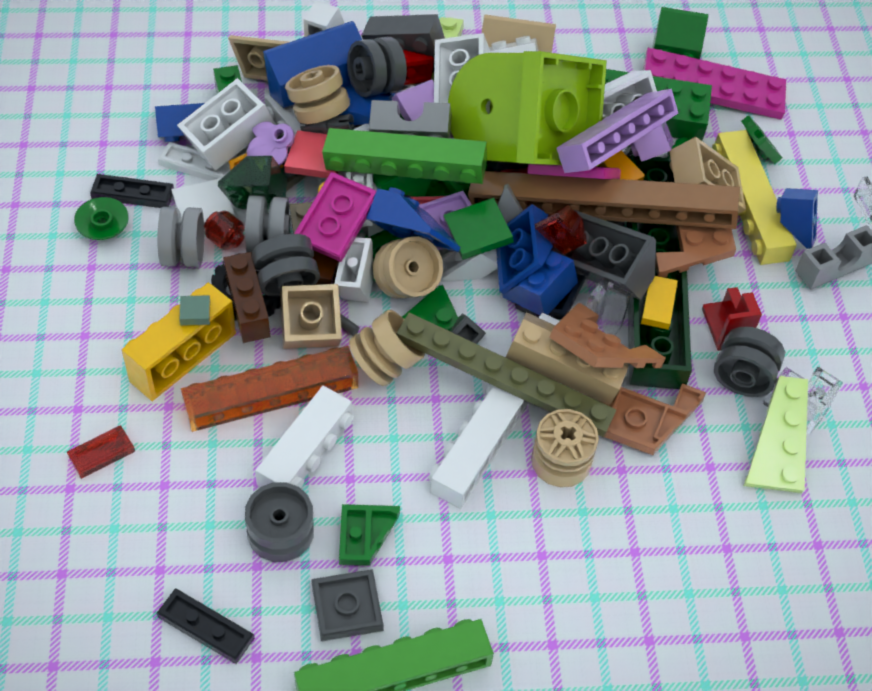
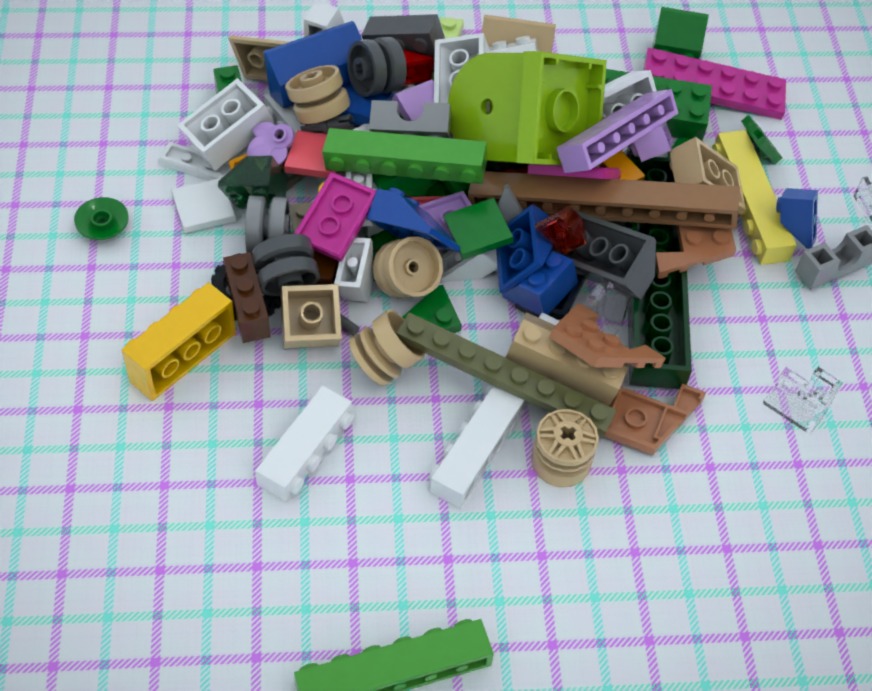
(100, 451): clear red tile -> none
(132, 190): black tile -> none
(170, 116): blue slope -> none
(180, 236): light grey wheel -> none
(195, 310): sand green tile -> none
(205, 625): black tile -> none
(224, 230): clear red head -> none
(268, 388): clear orange brick -> none
(279, 521): dark grey wheel -> none
(347, 605): dark grey tile -> none
(364, 532): green wing -> none
(467, 329): dark grey slope -> none
(659, 303): yellow tile -> none
(730, 314): red panel -> none
(749, 361): dark grey wheel -> none
(782, 439): yellowish green wing -> none

